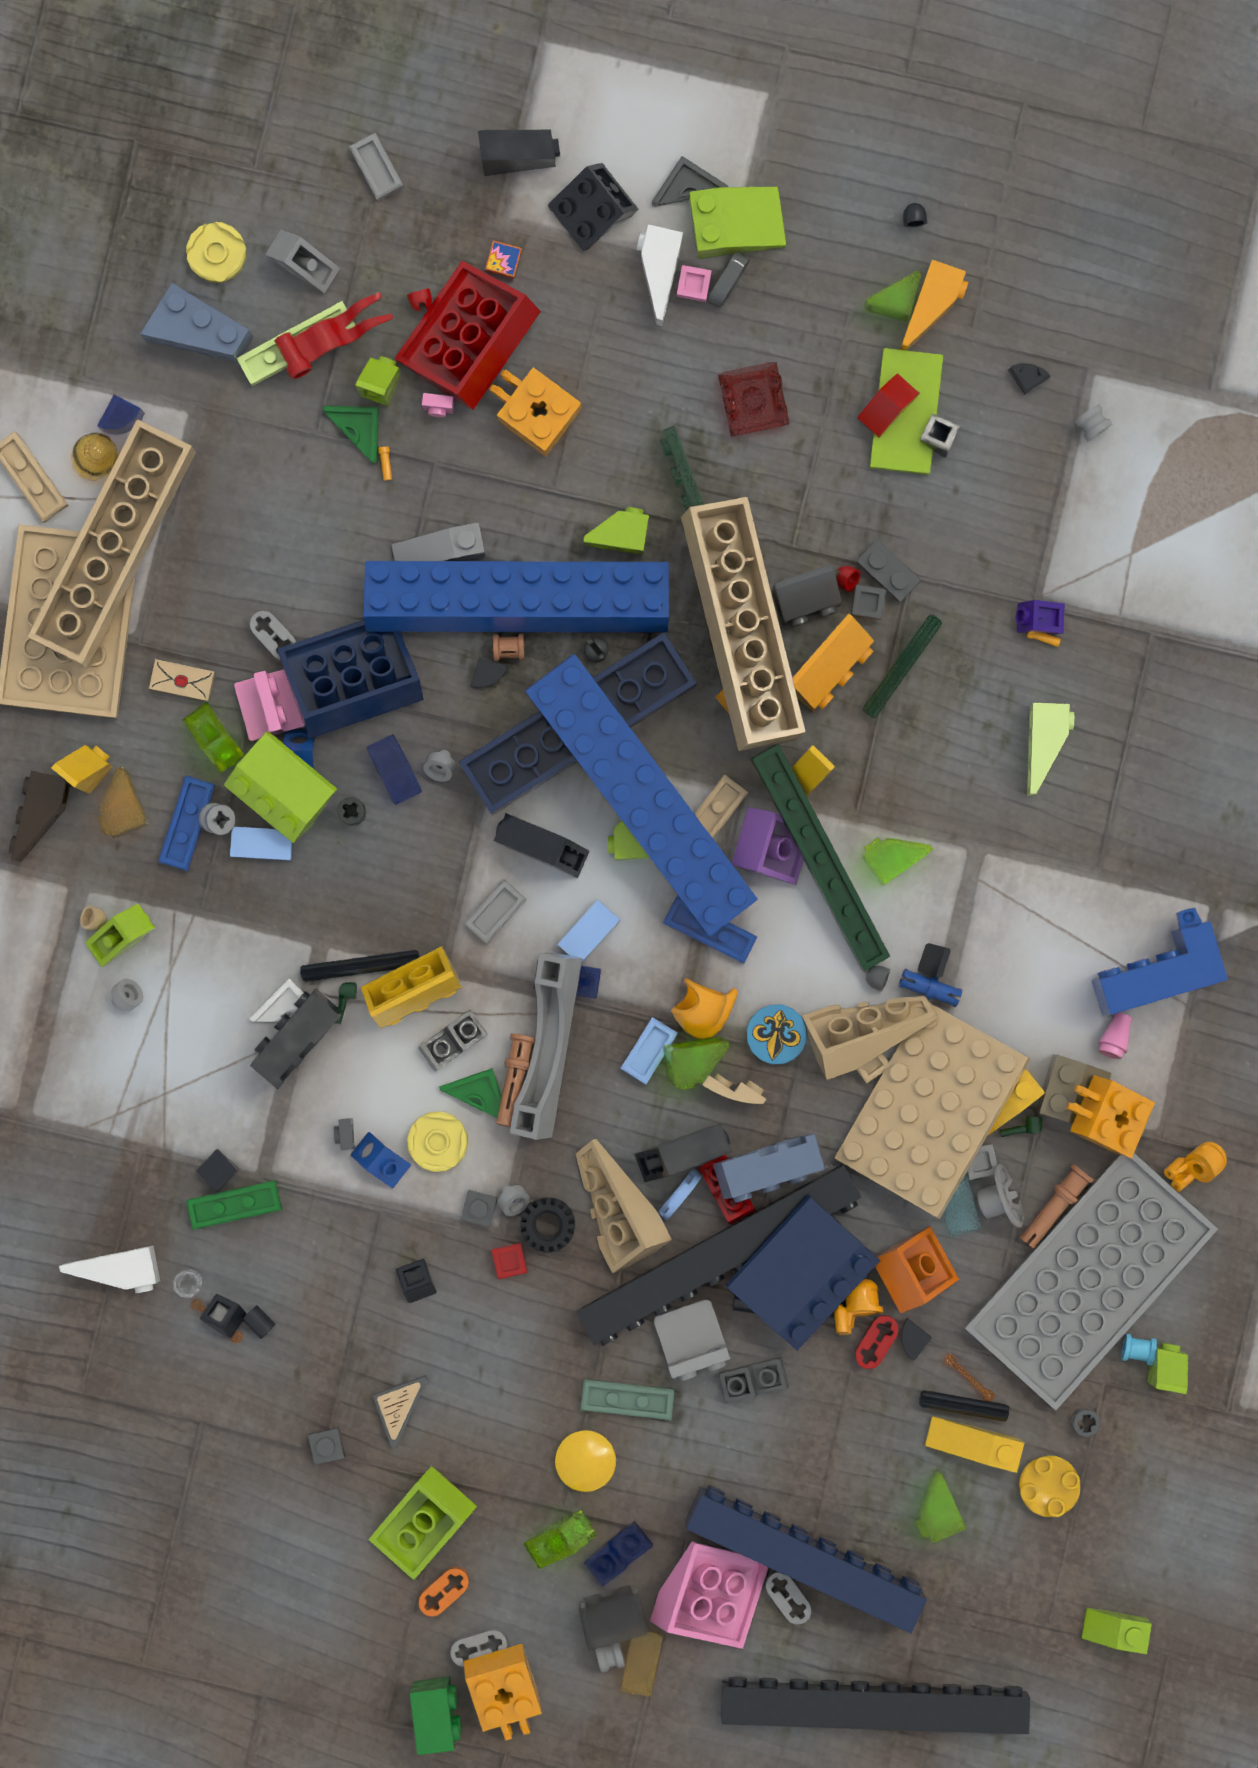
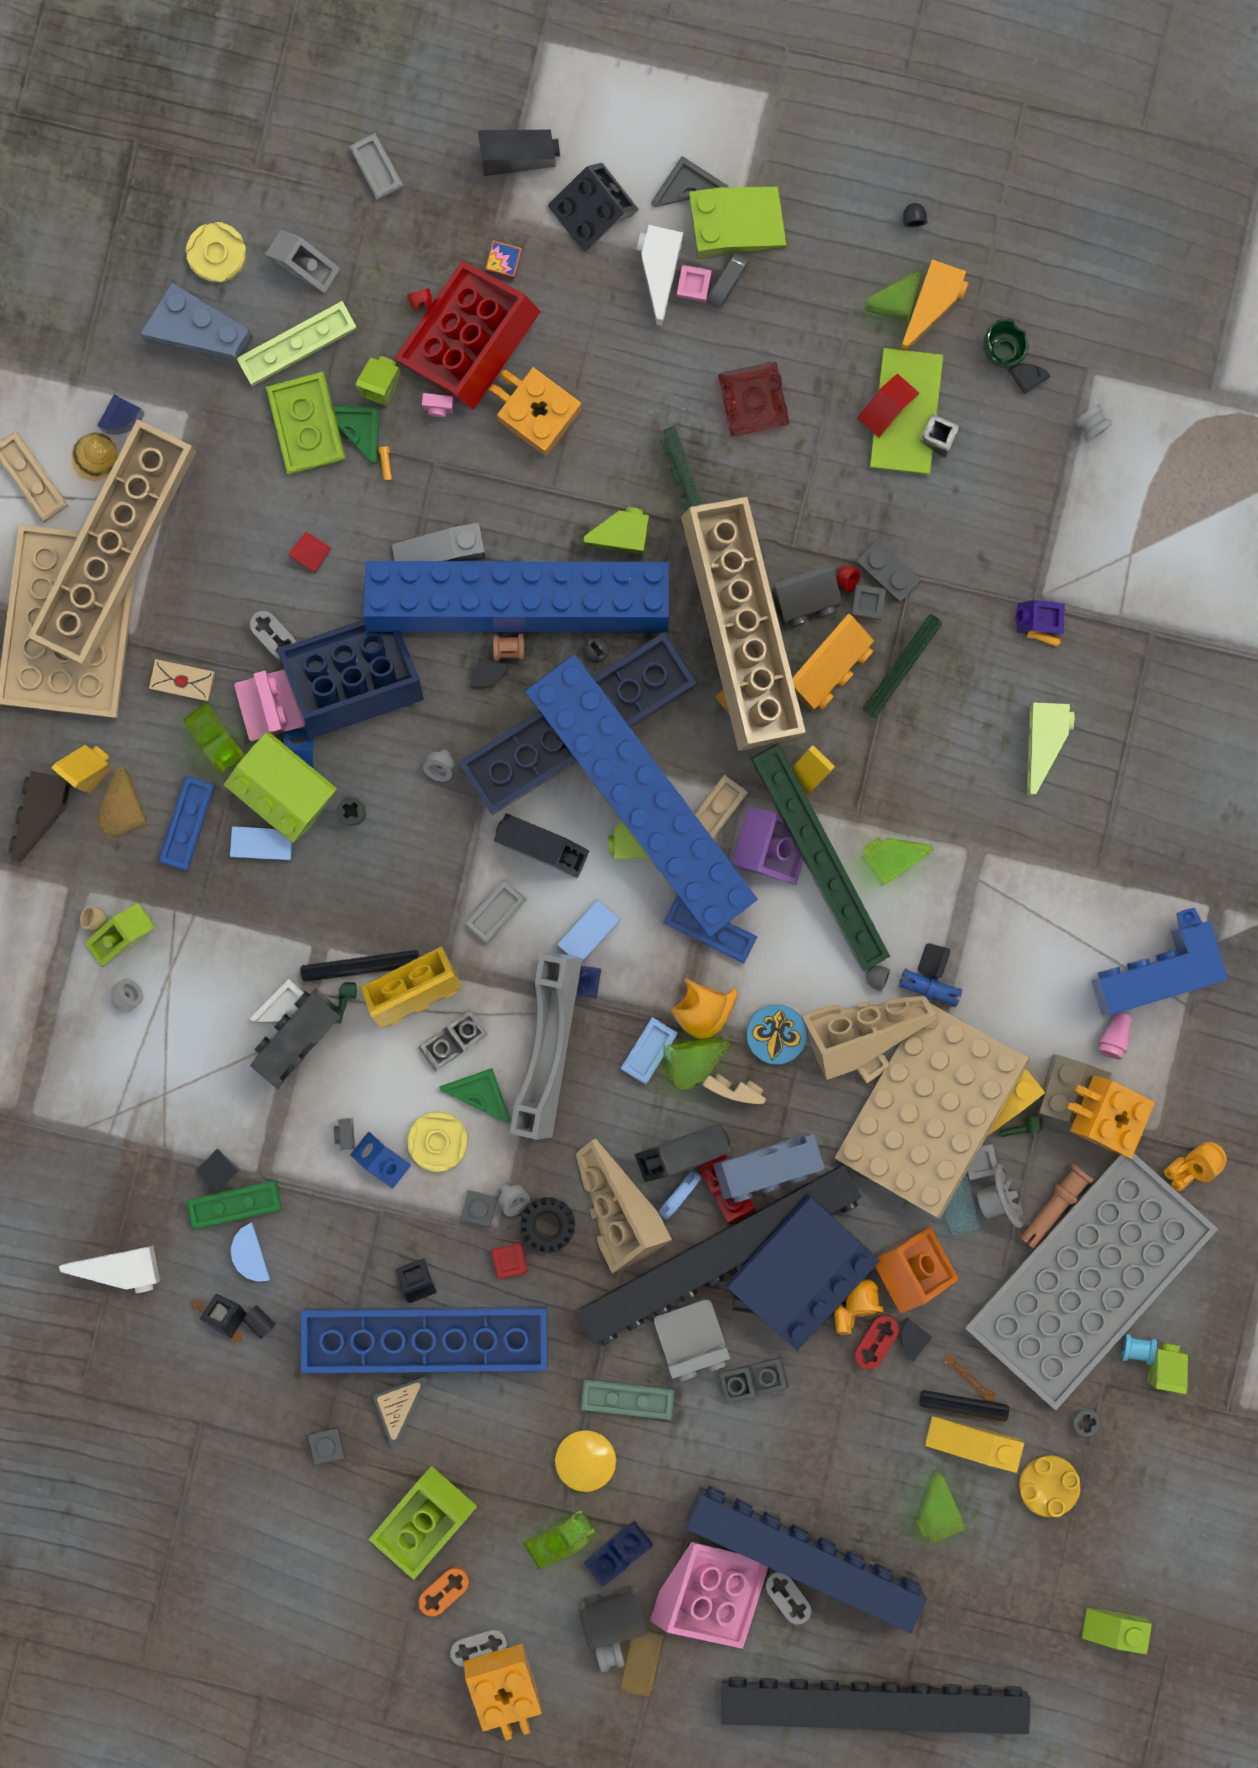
(194, 1289): clear bush -> none
(209, 818): light grey wheel -> none
(248, 1255): none -> light blue tile
(306, 423): none -> lime tile
(310, 552): none -> red slope
(326, 336): red flag -> none
(394, 769): clear blue slope -> none
(424, 1339): none -> blue brick
(434, 1716): green brick -> none
(514, 1063): nougat pin -> none
(1005, 344): none -> dark green hair

